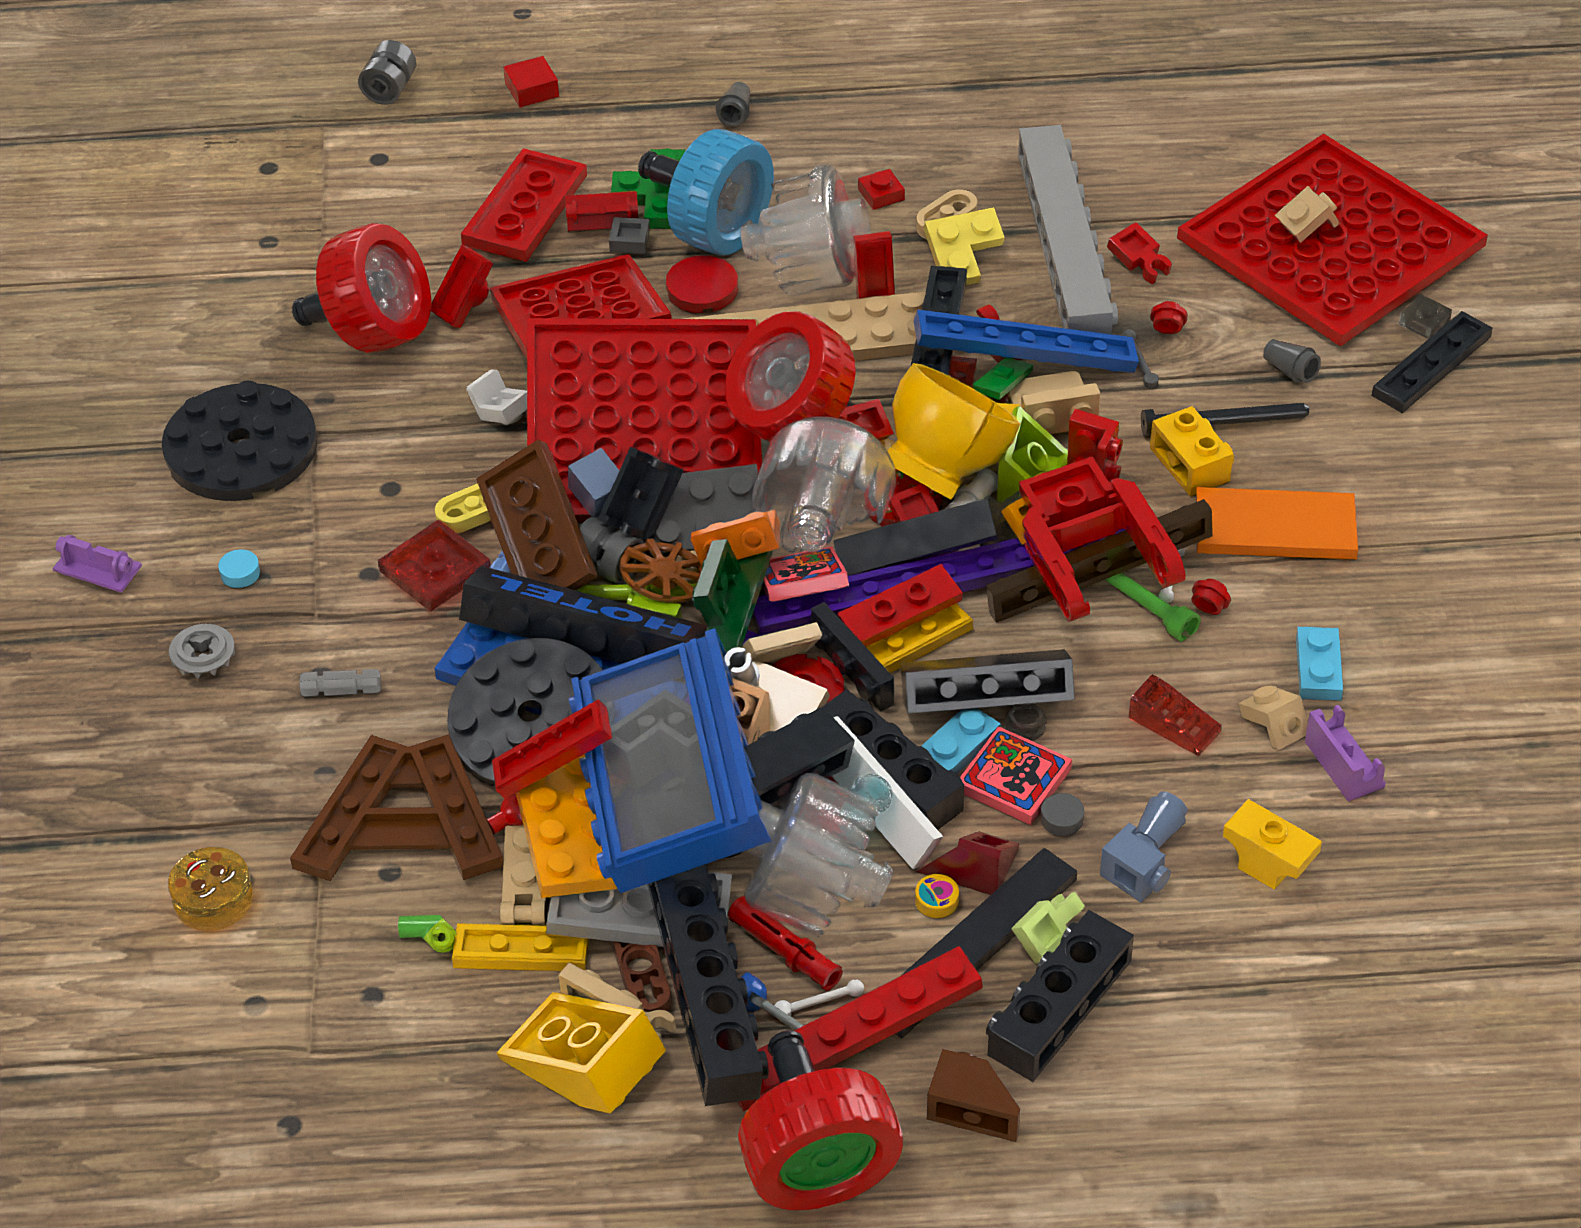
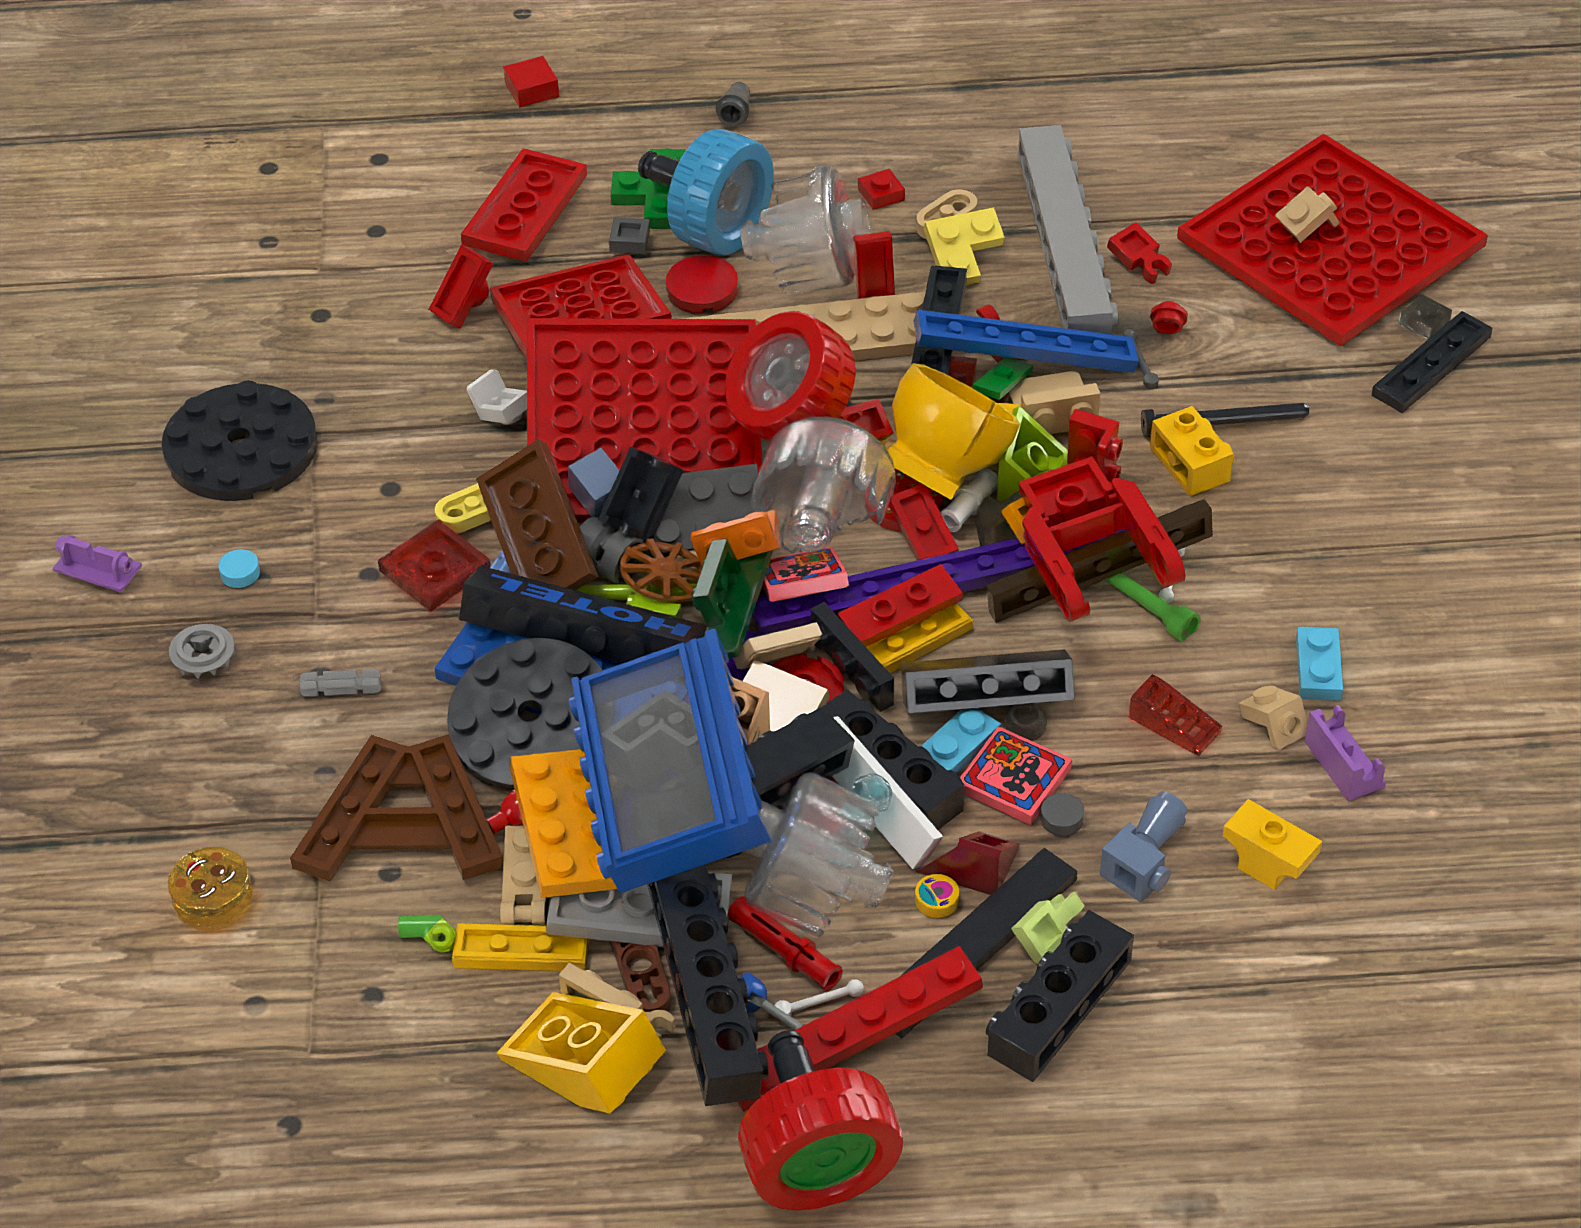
(369, 289): red wheel -> none
(387, 72): dark grey wheel -> none
(551, 749): red plate -> none
(599, 209): red hinge -> none
(741, 666): light grey axle -> none
(917, 538): black tile -> none
(971, 1097): reddish brown slope -> none
(1210, 596): red plate -> none
(1280, 523): orange tile -> none
(1294, 360): dark grey cone -> none

